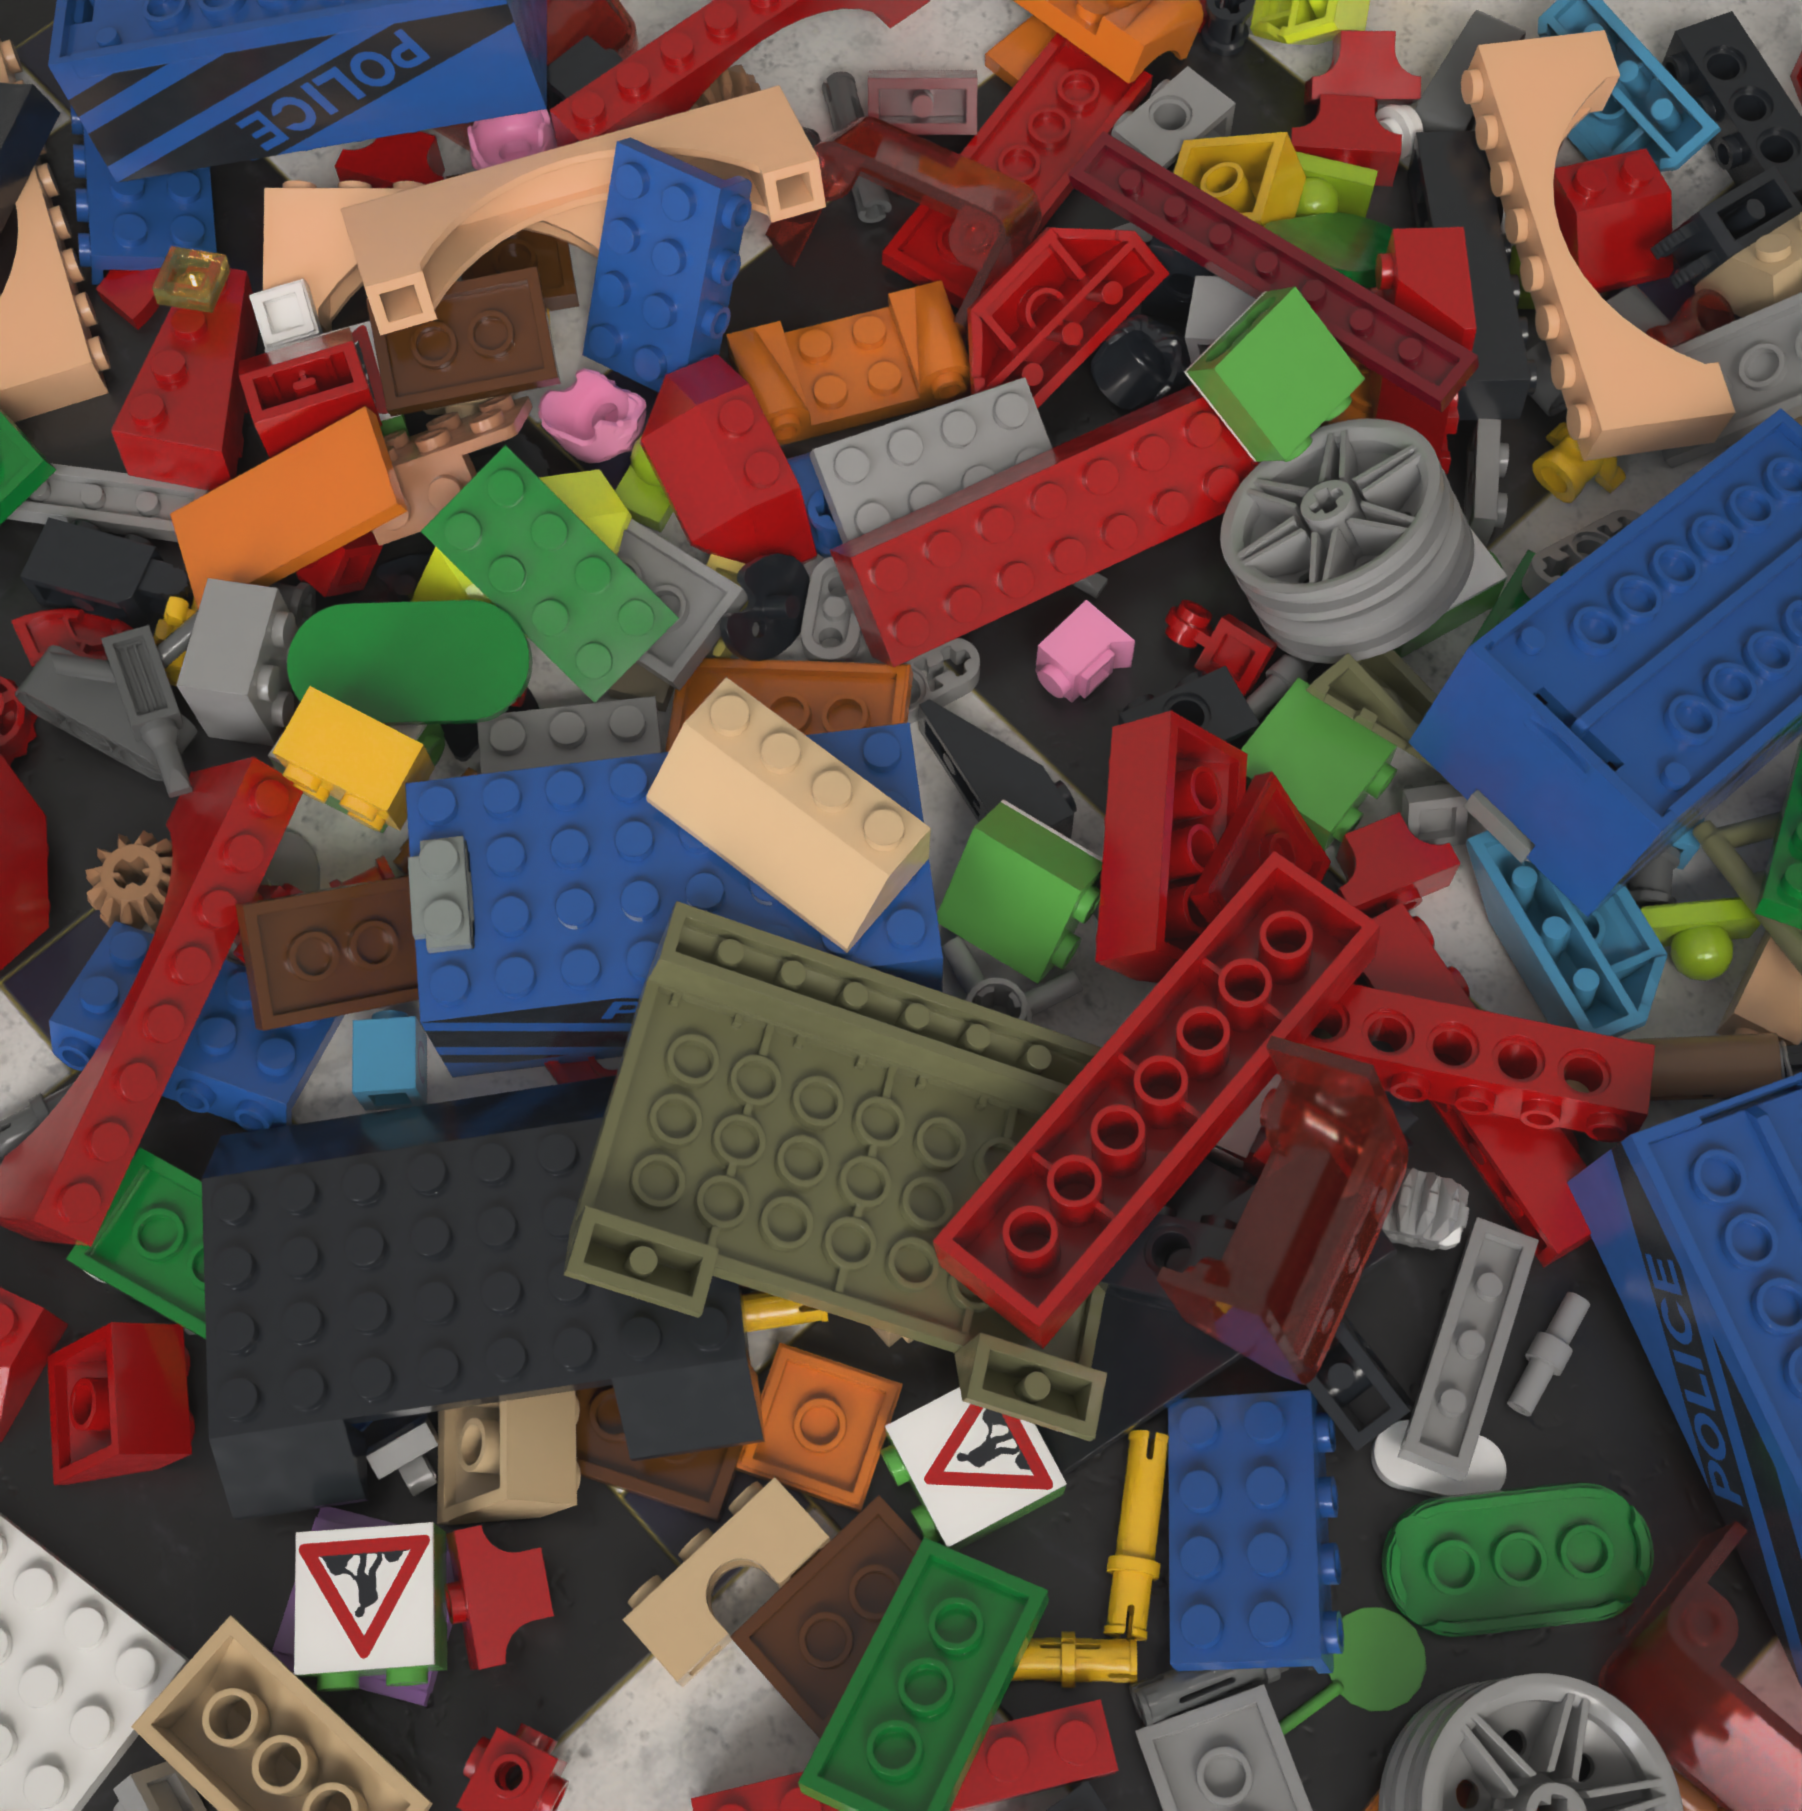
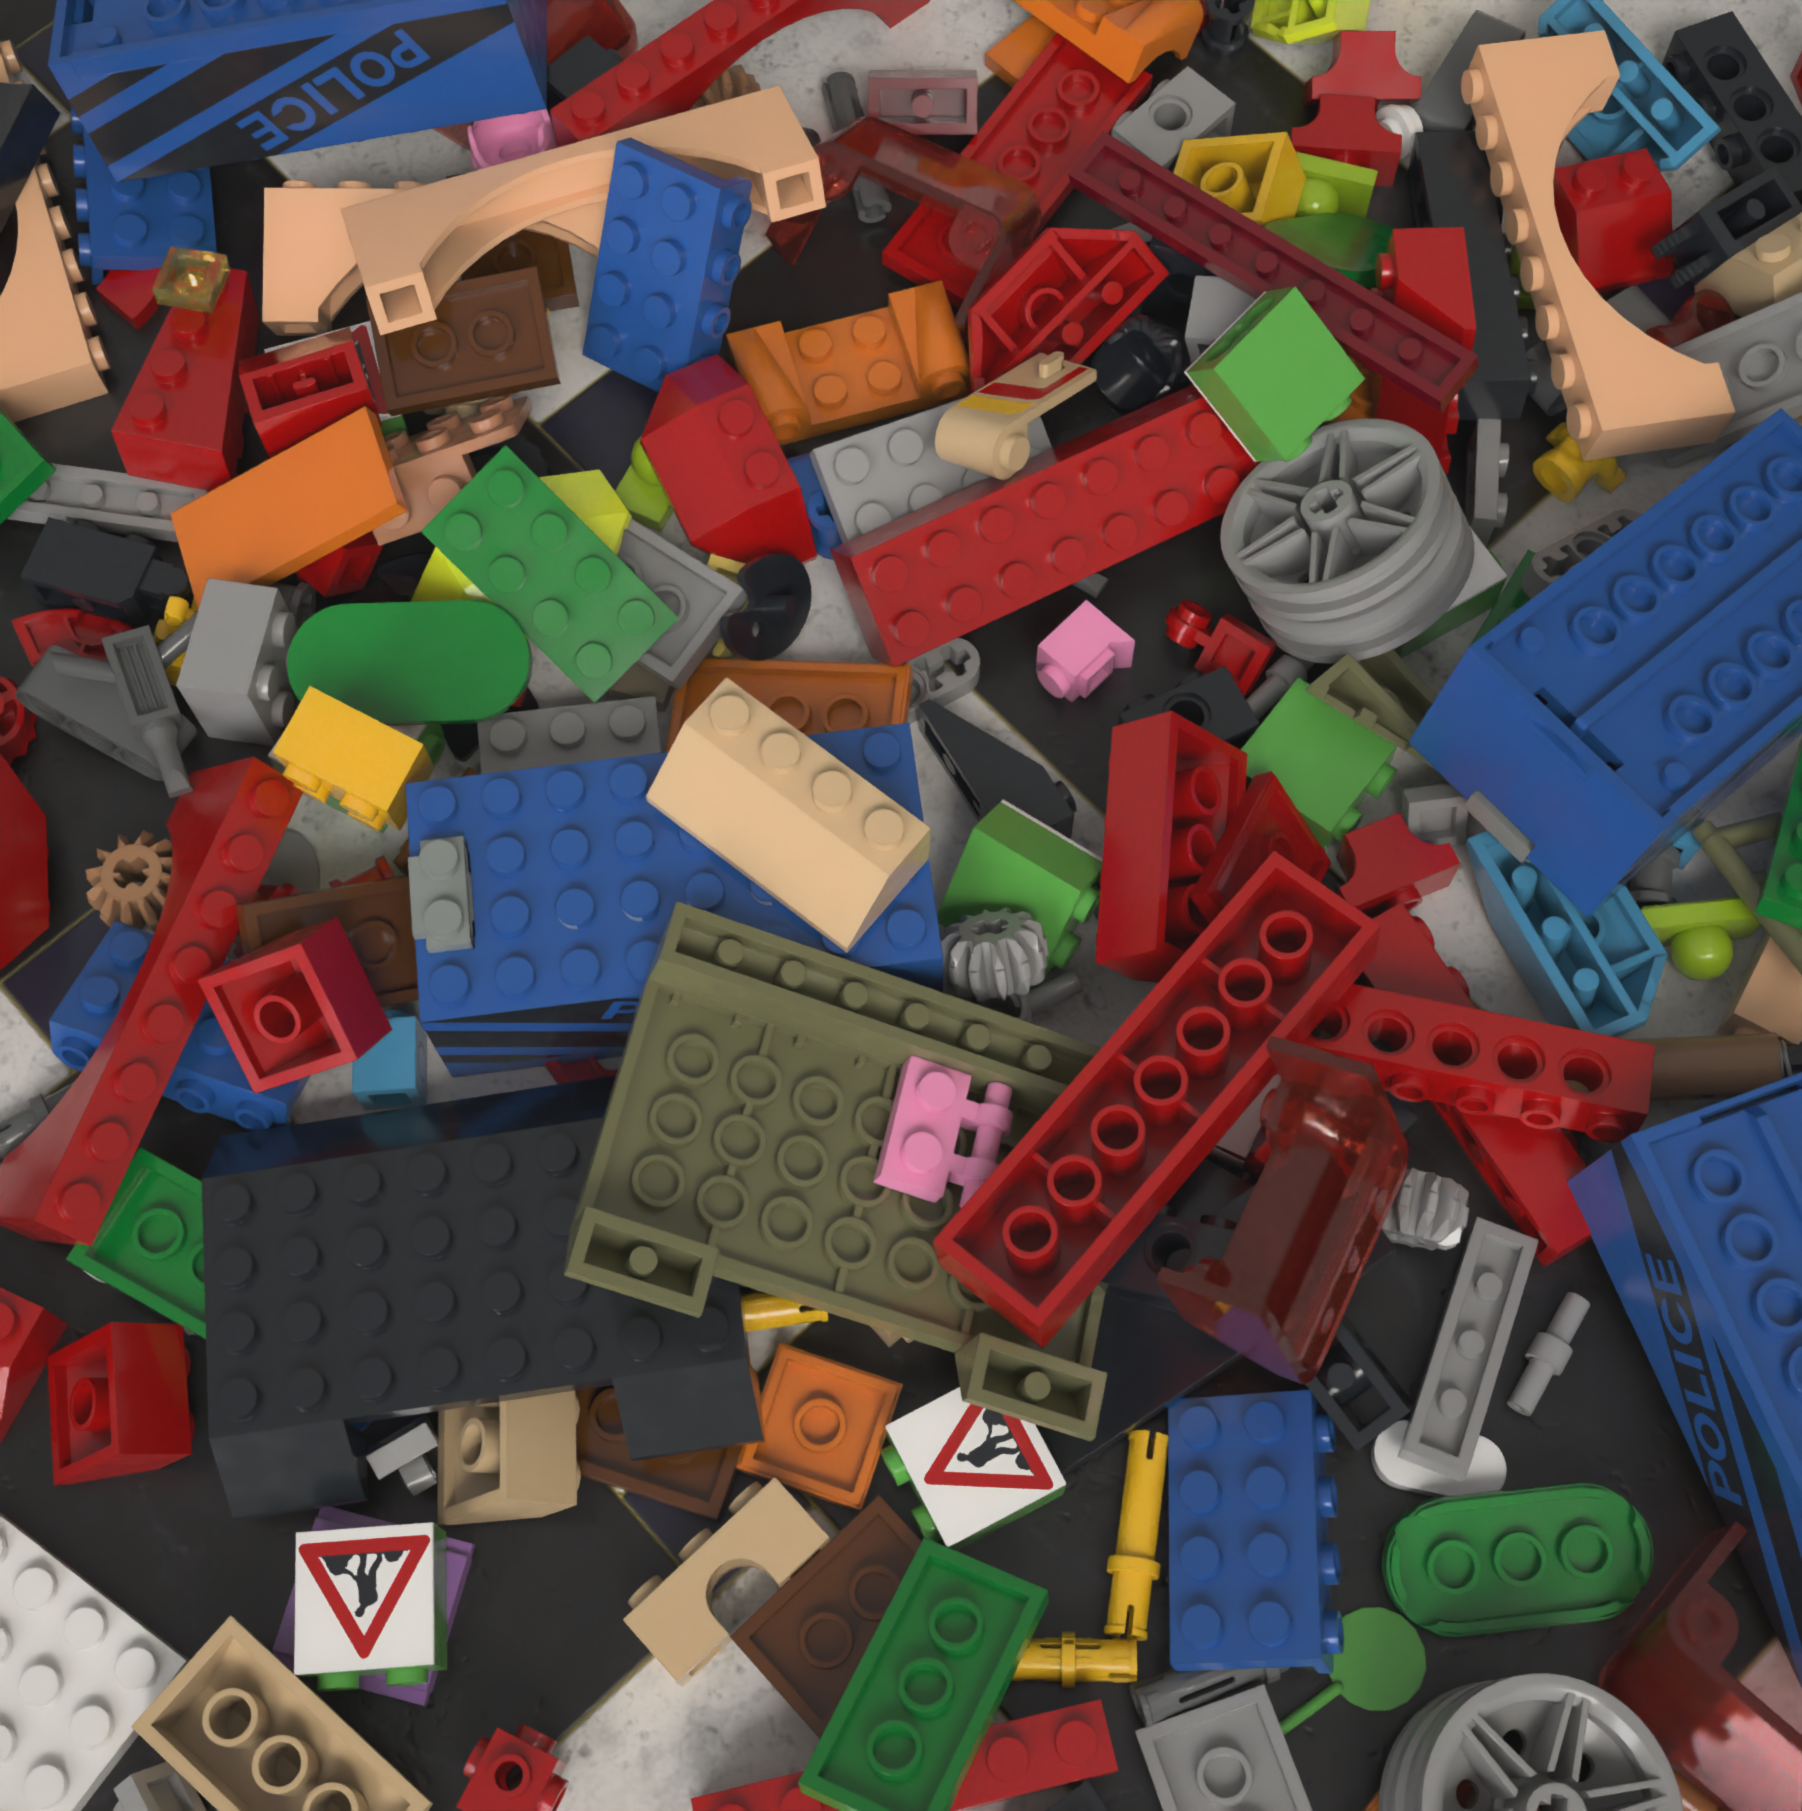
(286, 313): white tile -> none
(296, 1006): none -> red slope
(393, 160): red brick -> none
(493, 1594): red brick -> none
(593, 417): bright pink hair -> none
(828, 617): light grey plate -> none
(924, 1131): none -> bright pink plate
(991, 424): none -> tan door
(994, 954): none -> light grey gear

